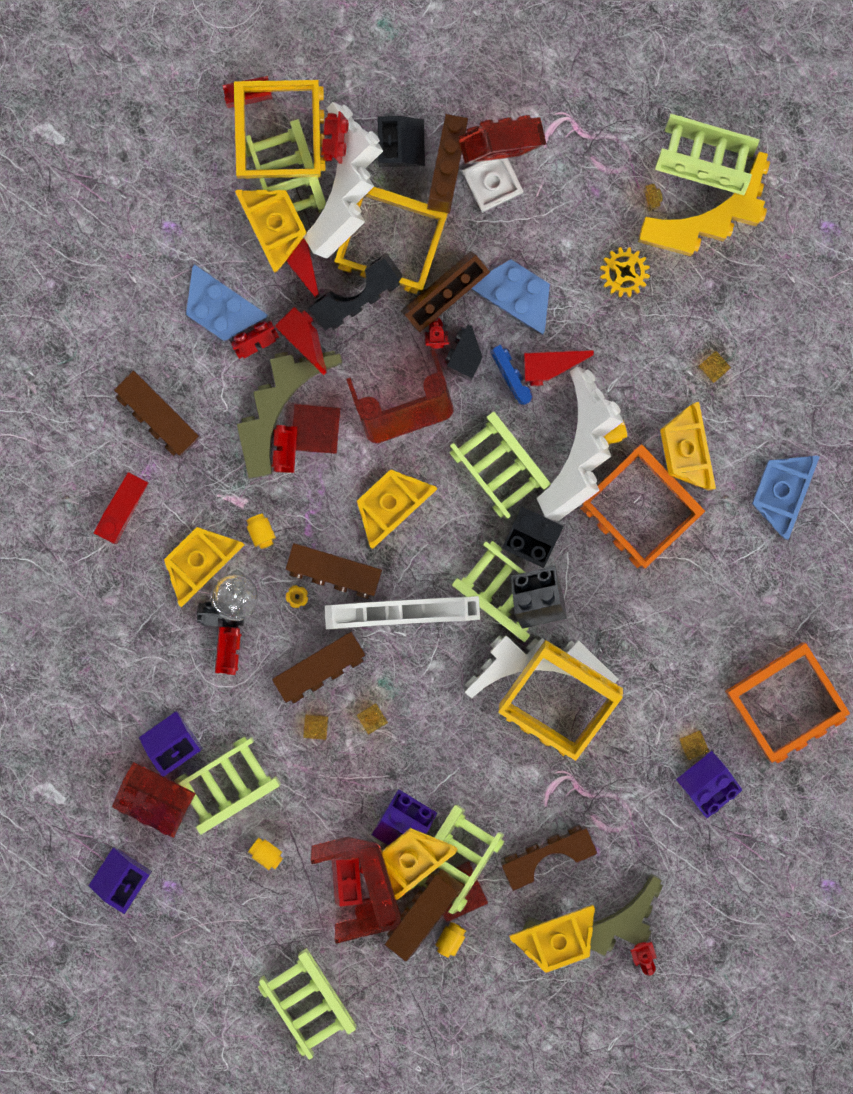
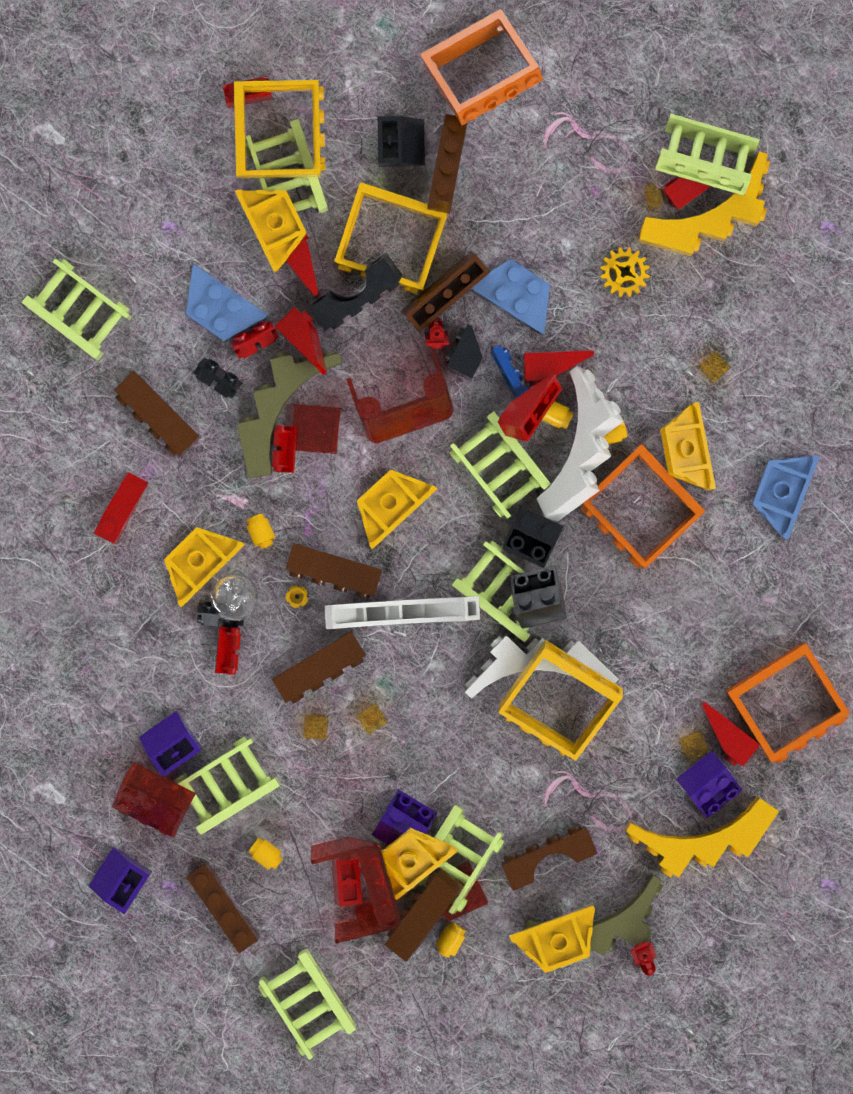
(75, 331): none -> yellowish green fence
(209, 370): none -> black hinge
(228, 916): none -> reddish brown arch
(335, 127): red hinge -> none
(352, 182): white arch -> none
(468, 40): none -> orange window
(492, 183): white tile -> none
(502, 139): clear red brick -> none
(529, 409): none -> red slope
(558, 415): none -> yellow brick
(676, 852): none -> yellow arch
(682, 191): none -> red hinge
(730, 738): none -> red slope

